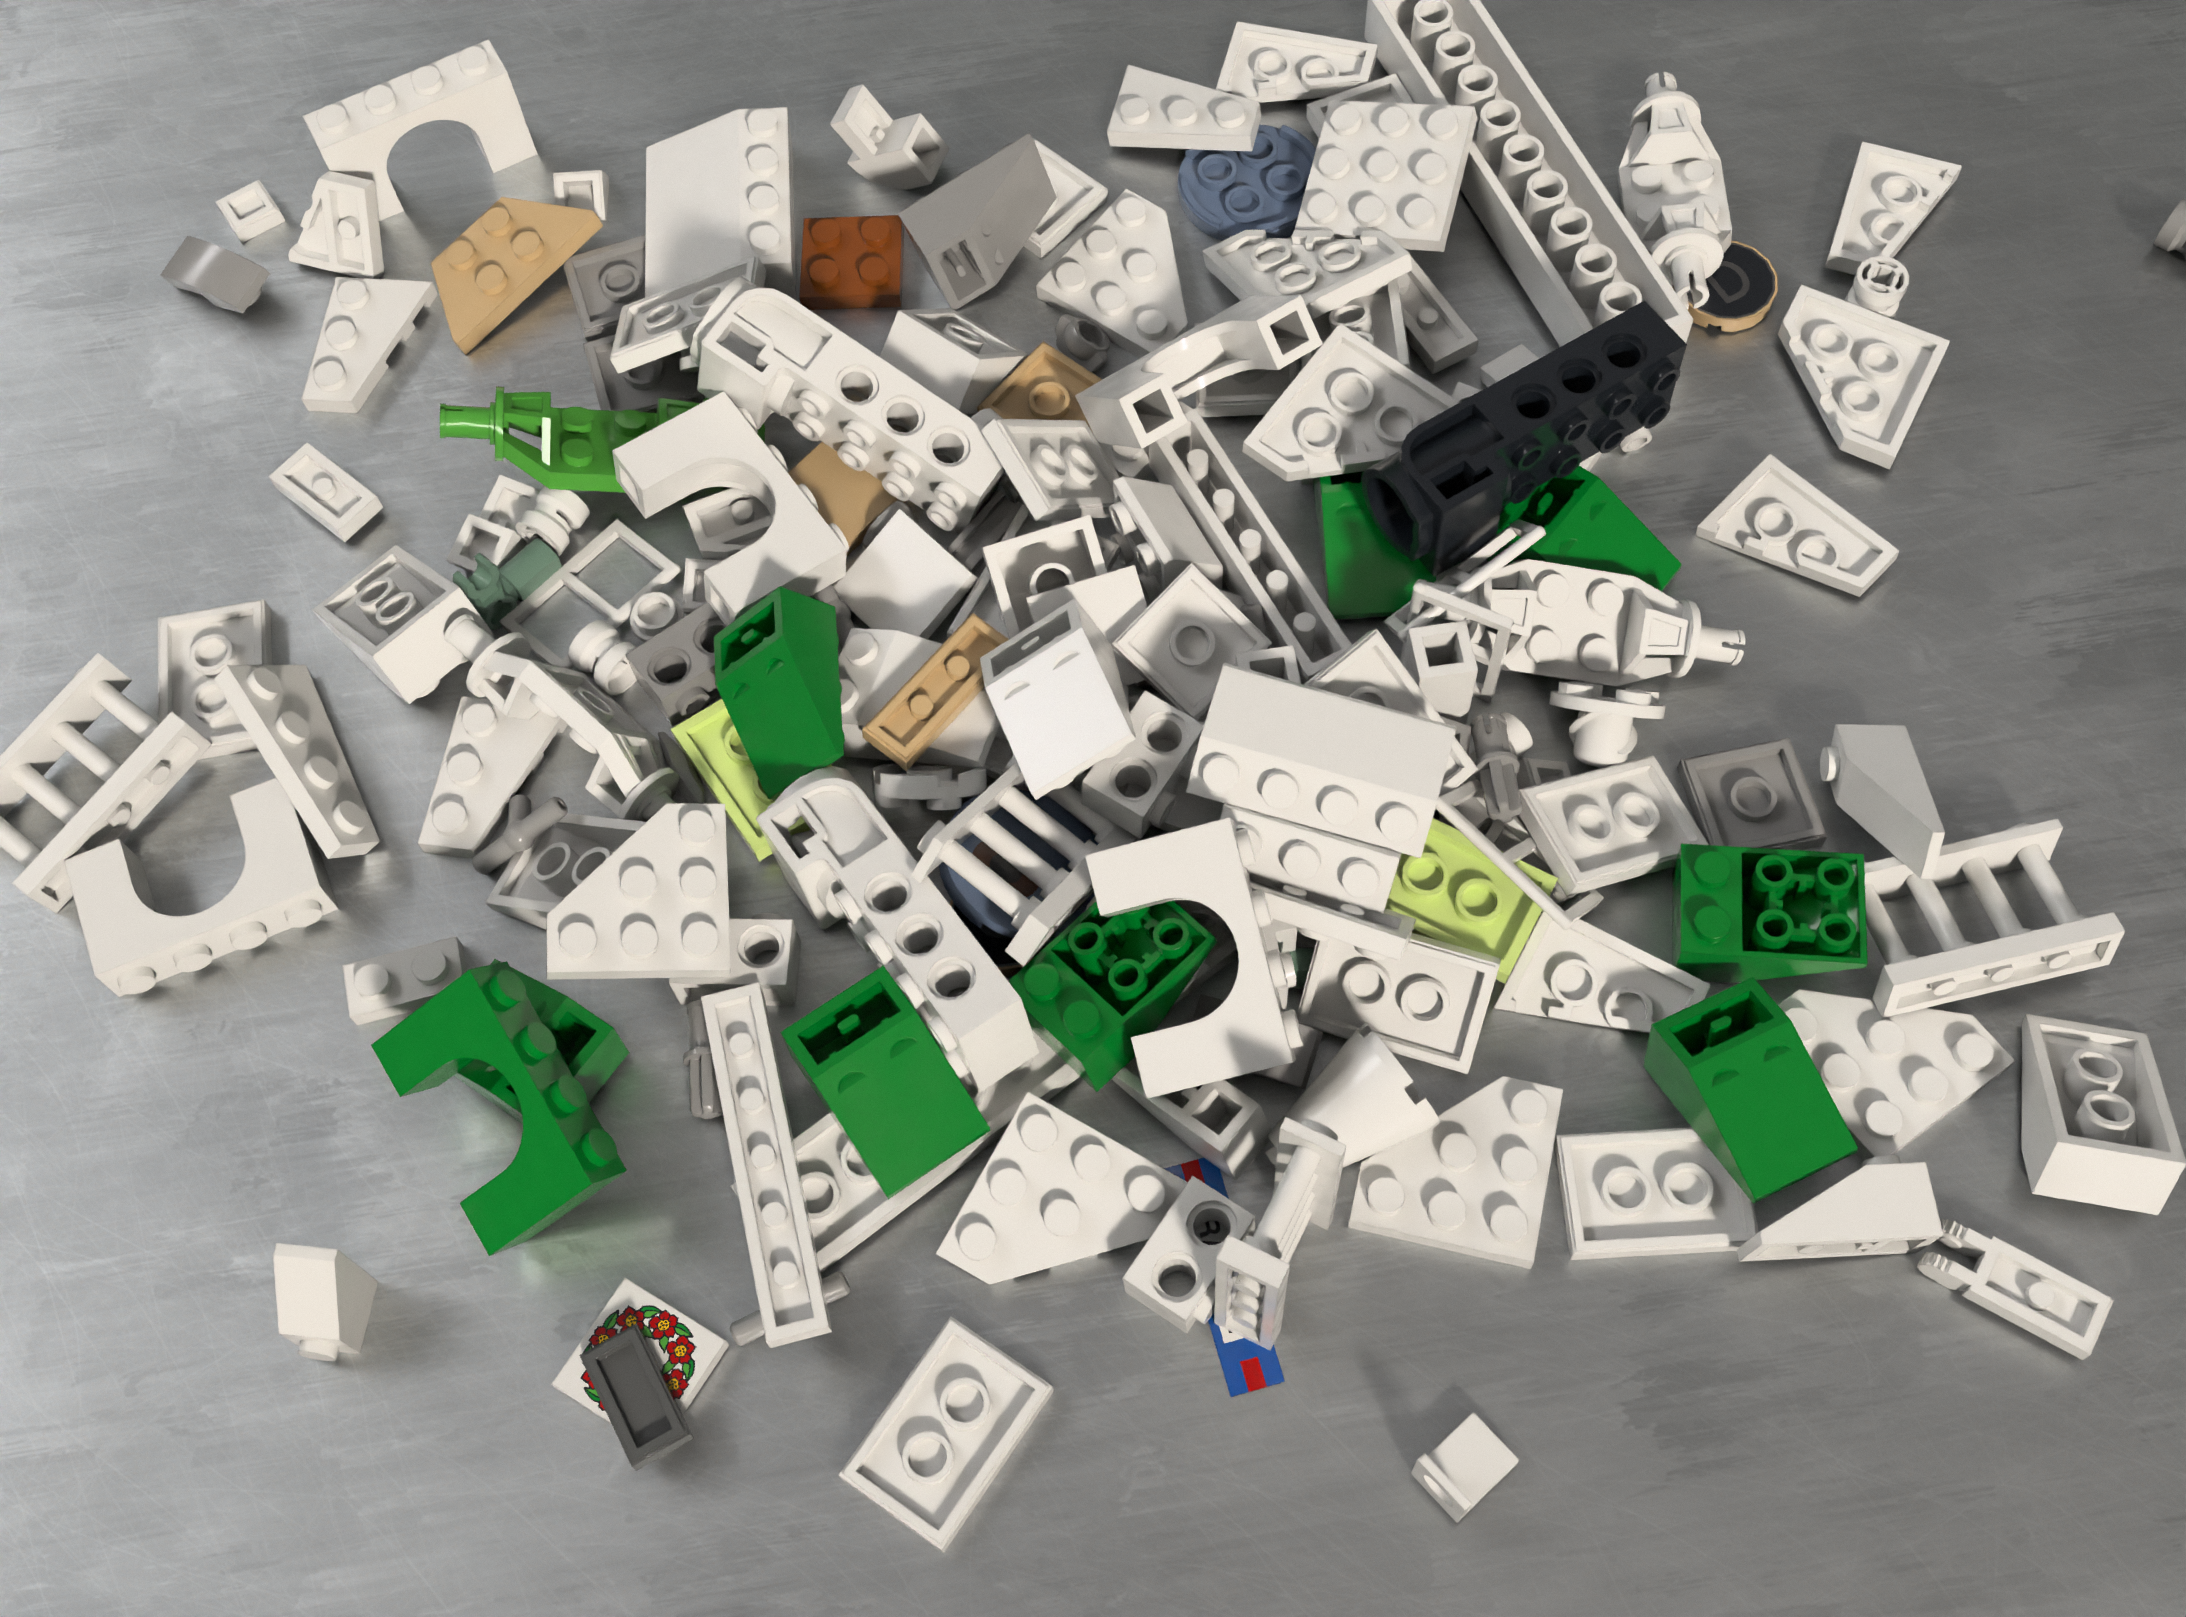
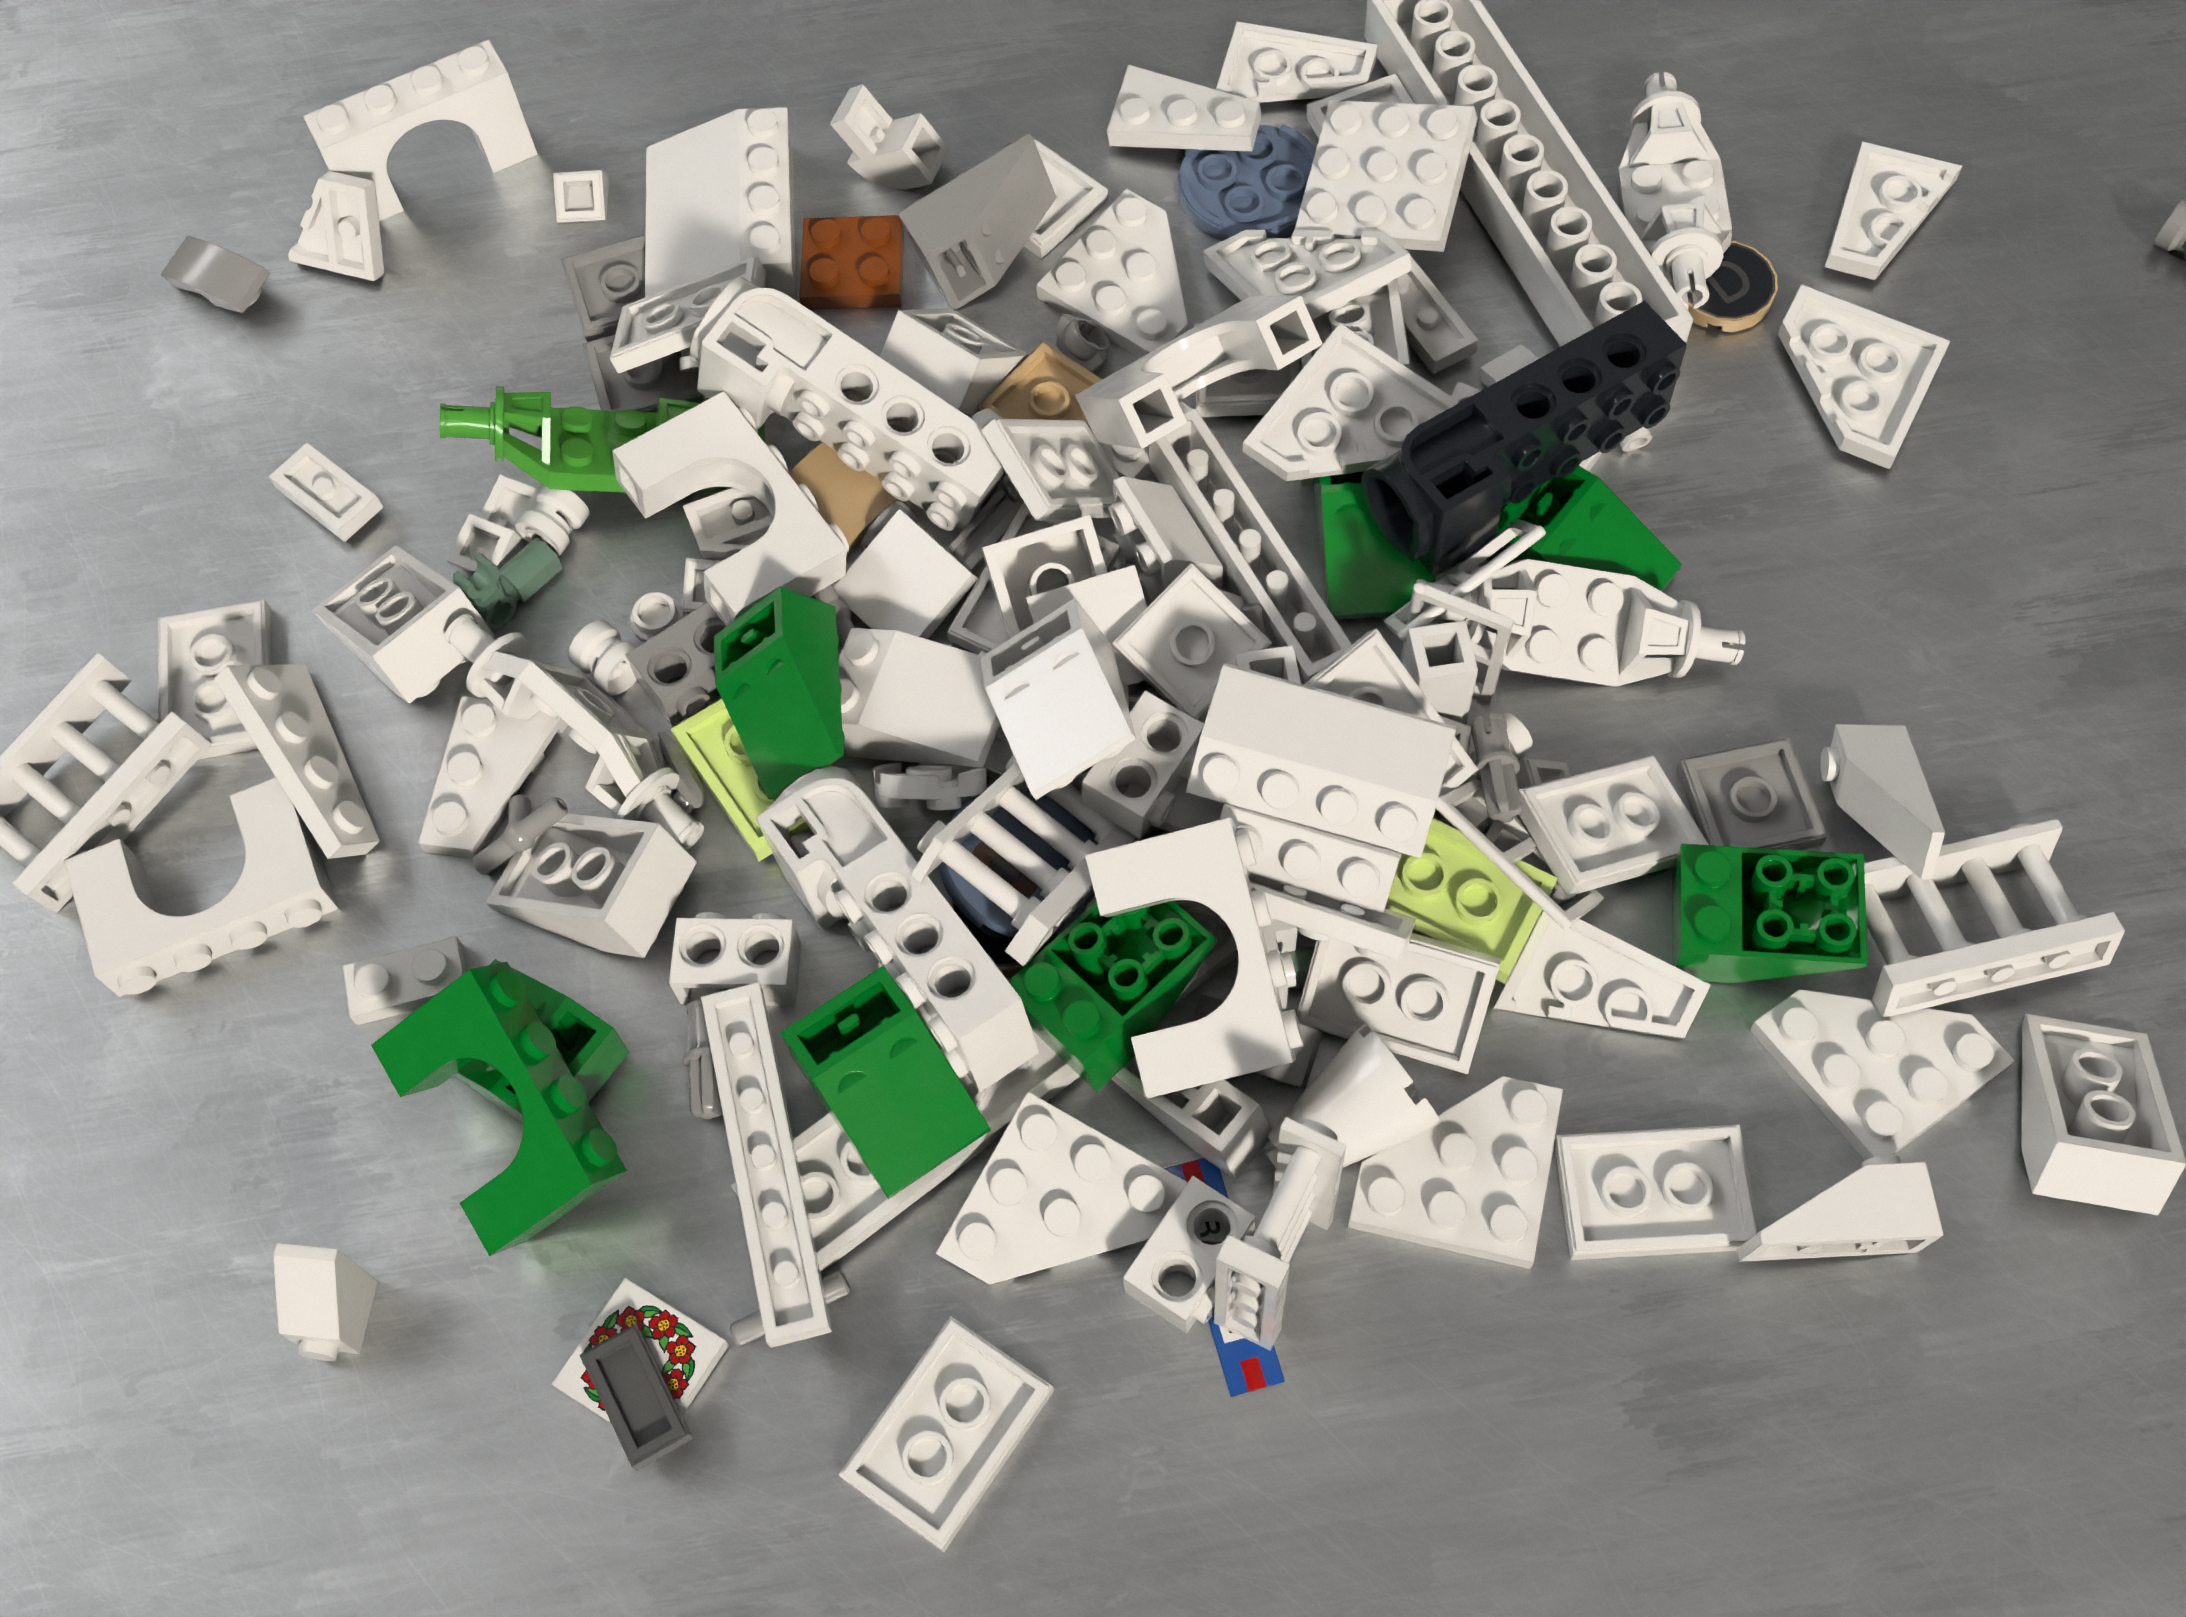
(250, 211): white tile -> none
(358, 336): white wing -> none
(504, 262): tan wing -> none
(566, 576): white window -> none
(650, 905): white plate -> none
(933, 694): tan tile -> none
(1464, 1467): white bracket -> none
(1604, 723): white plate -> none
(1748, 1089): green slope -> none
(1798, 529): white wing -> none
(1879, 285): white wheel -> none
(2020, 1289): white hinge -> none

